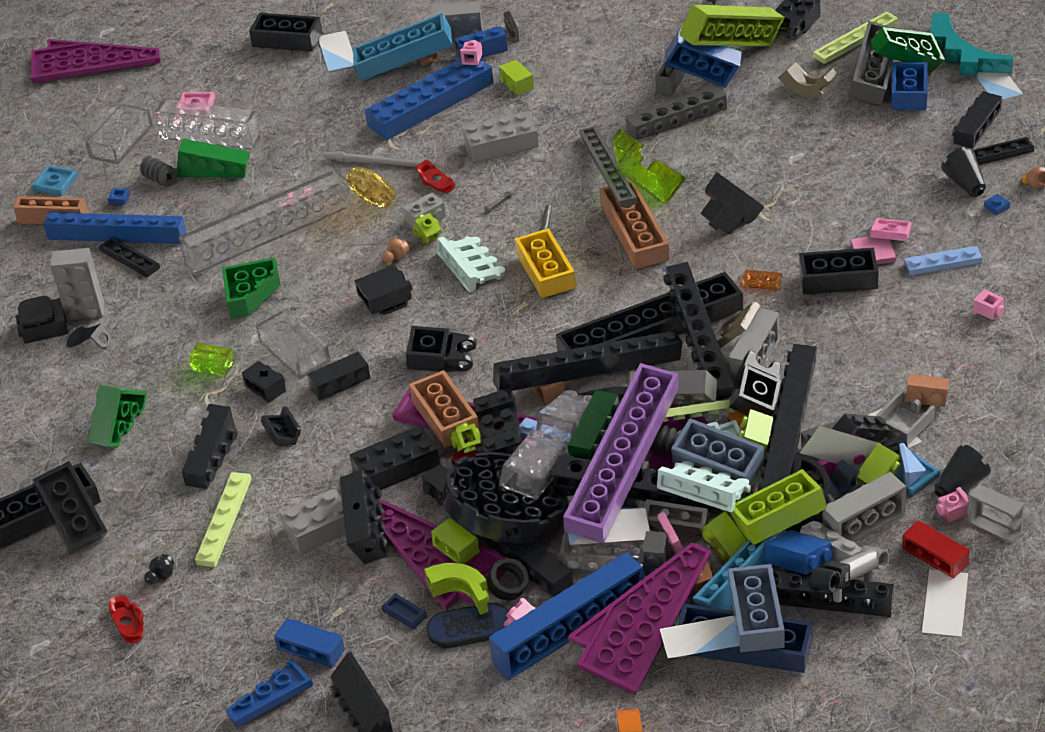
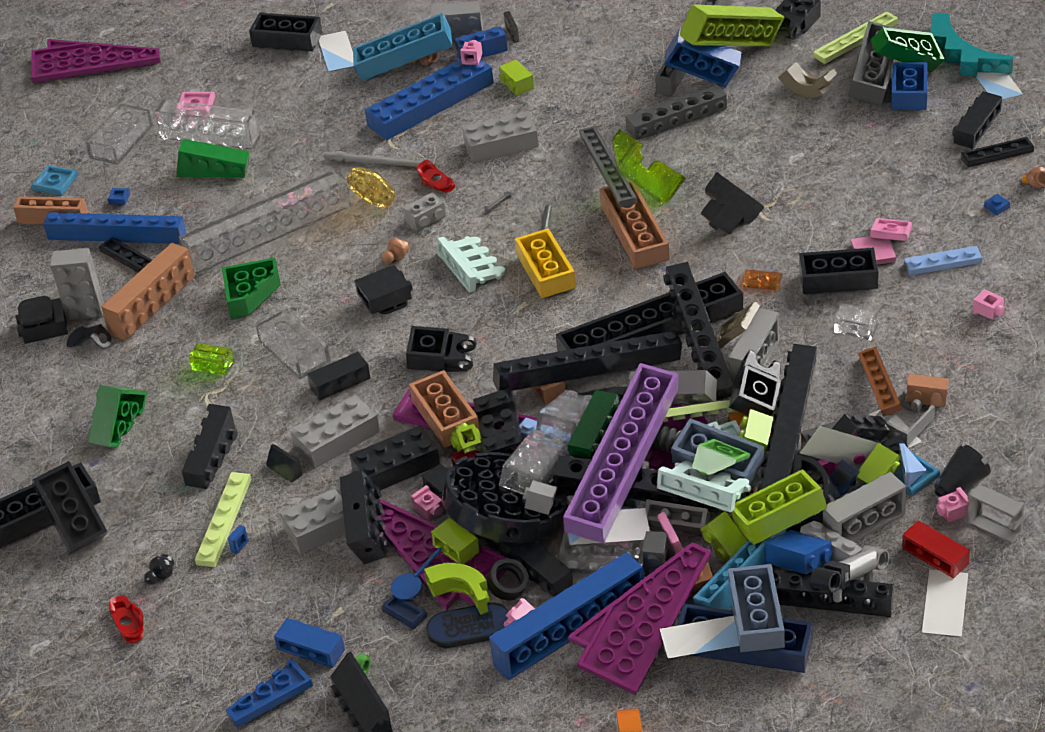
(148, 291): none -> nougat brick
(158, 171): dark grey piece -> none
(238, 539): none -> blue tile
(264, 381): black brick -> none
(282, 428): black bracket -> none
(283, 463): none -> black slope
(335, 431): none -> light grey brick
(364, 662): none -> bright green tile
(409, 585): none -> blue piece
(426, 228): lime brick -> none
(427, 503): none -> bright pink brick
(539, 497): none -> light grey brick
(715, 456): none -> slope
(856, 321): none -> clear brick
(880, 381): none -> dark orange plate
(965, 171): black cone -> none

